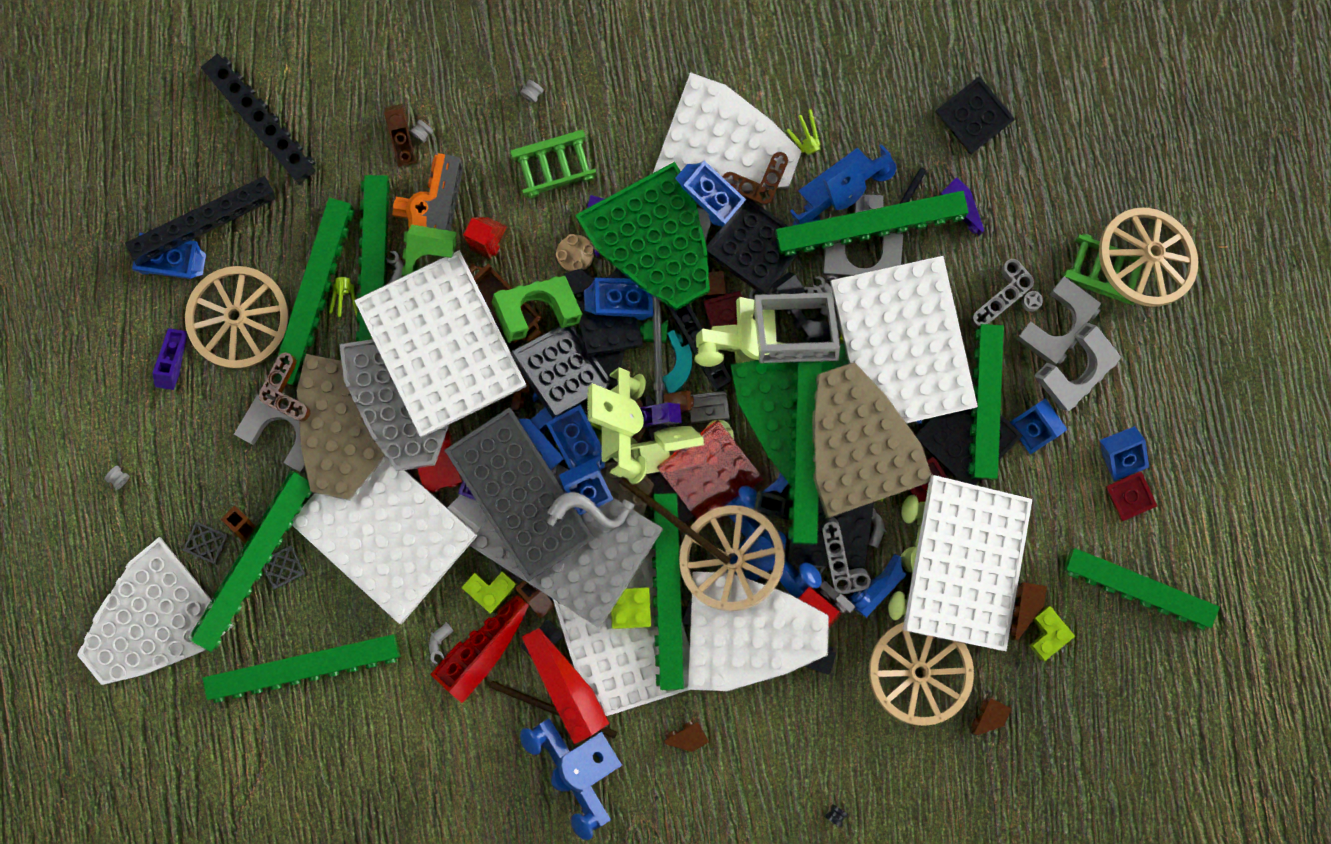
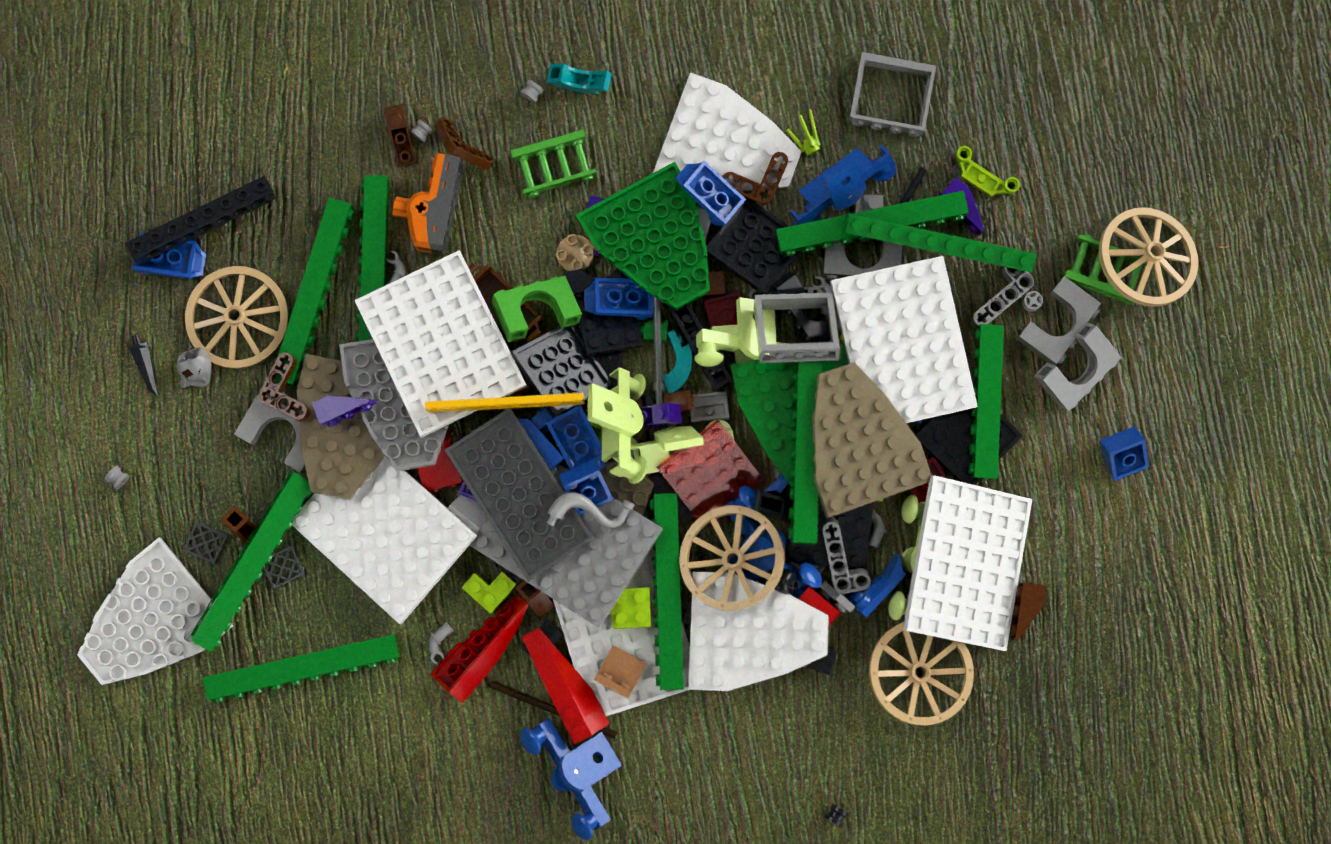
(142, 357): none -> black bar
(169, 359): dark purple slope -> none
(194, 368): none -> light grey piece
(214, 69): black brick -> none
(335, 408): none -> slope
(342, 287): lime plant -> none
(426, 241): bright green arch -> none
(455, 147): none -> reddish brown beam
(484, 236): red wedge -> none
(504, 402): none -> yellow tile
(578, 80): none -> teal arch
(620, 671): none -> medium nougat bracket
(675, 521): dark brown piece -> none
(689, 738): reddish brown slope -> none
(787, 582): none -> black head
(898, 65): none -> light grey window
(938, 242): none -> green brick
(975, 115): black plate -> none
(981, 178): none -> lime plate
(992, 716): reddish brown slope -> none
(1038, 426): blue slope -> none
(1054, 634): lime brick -> none
(1131, 496): dark red plate -> none
(1141, 588): green brick -> none

